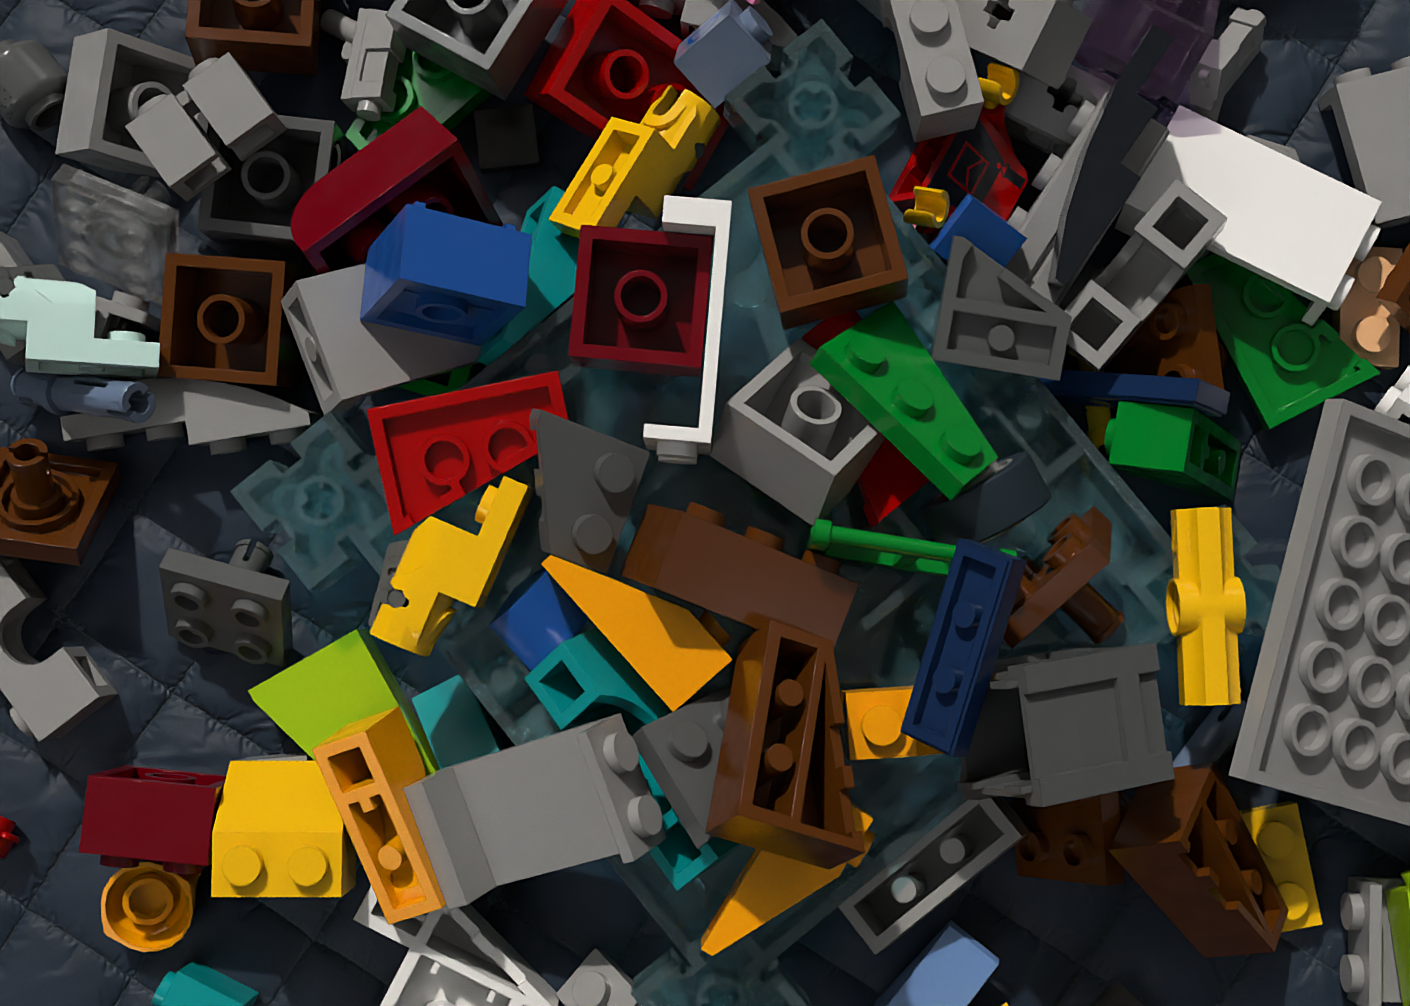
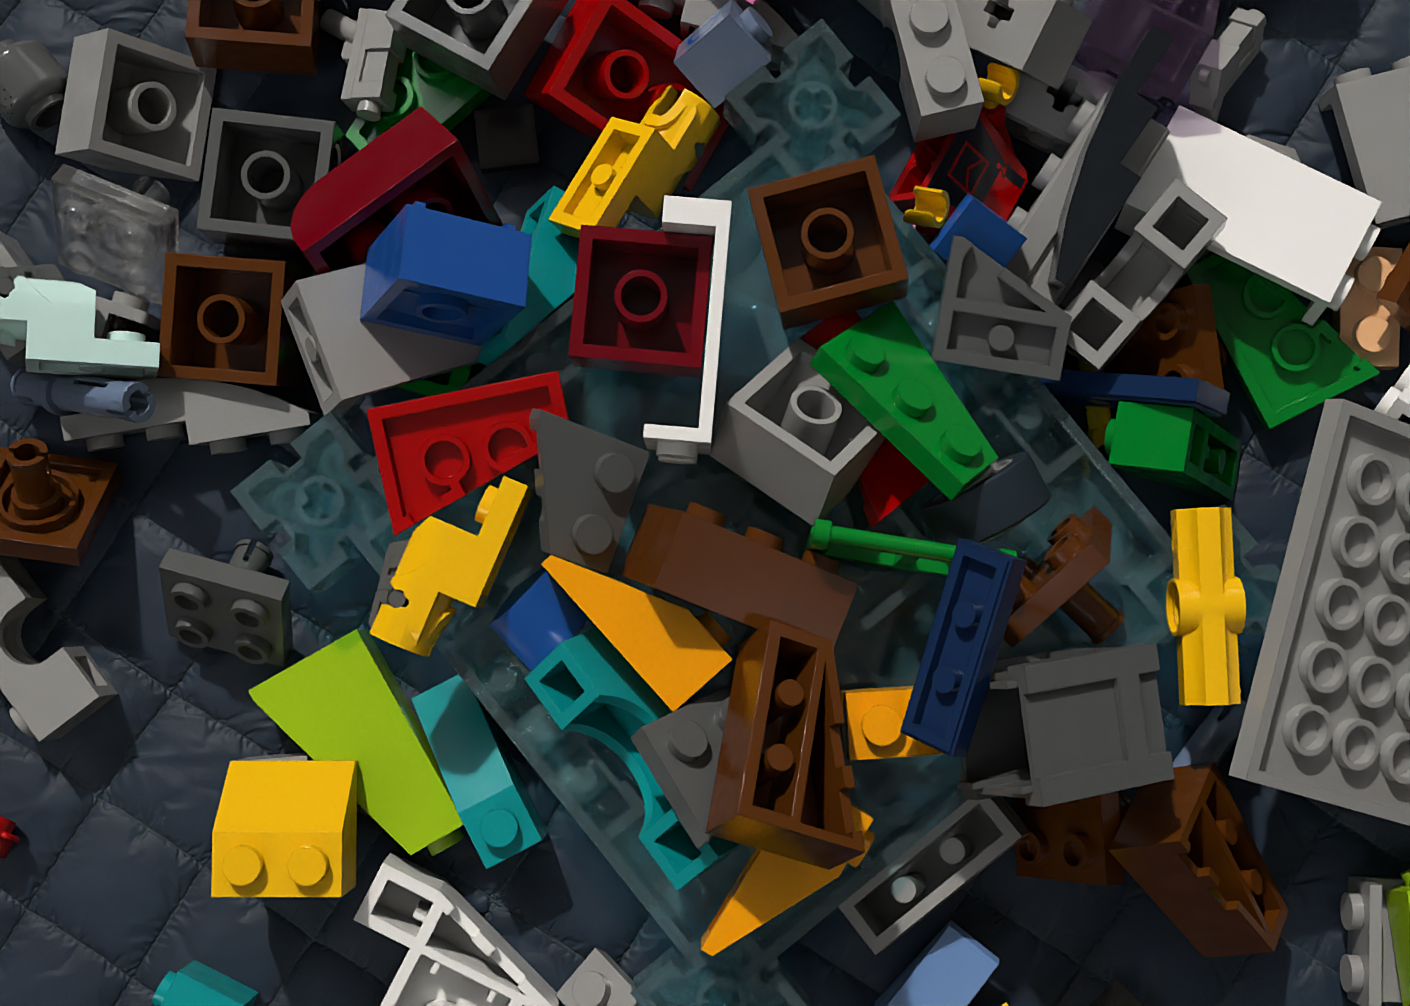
(148, 906): light orange hat -> none
(151, 816): dark red brick -> none
(179, 144): light grey piece -> none
(366, 775): light orange slope -> none
(536, 810): light grey panel -> none
(1282, 845): yellow plate -> none

